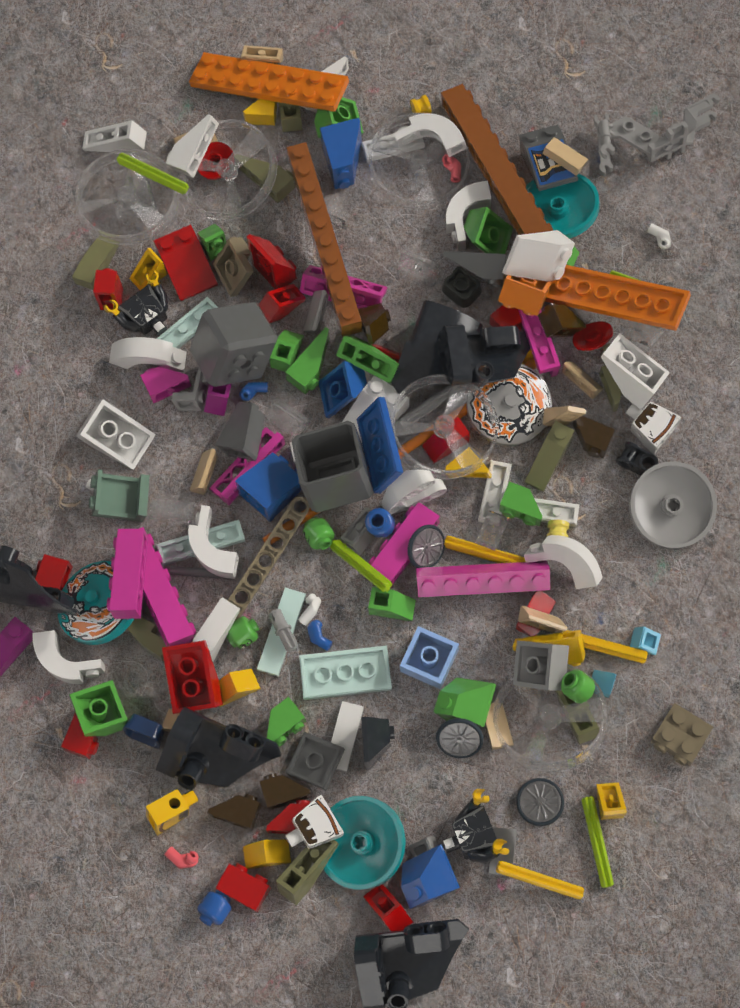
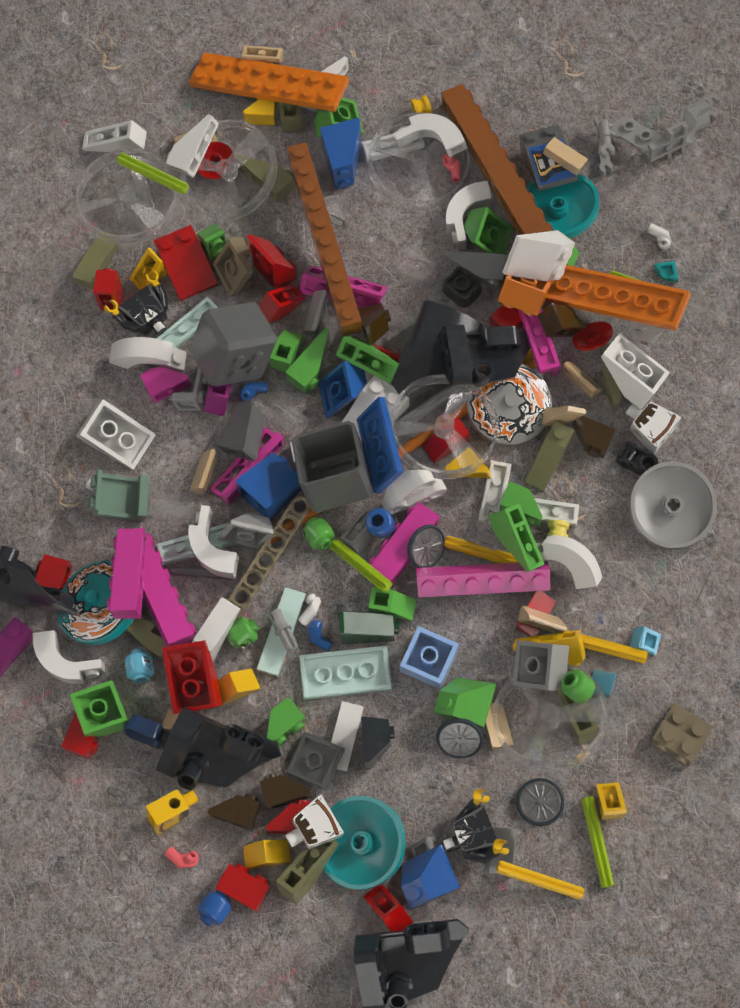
(139, 666): none -> medium azure head
(247, 530): none -> light grey slope
(367, 627): none -> slope
(515, 534): none -> bright green slope
(667, 271): none -> teal tile

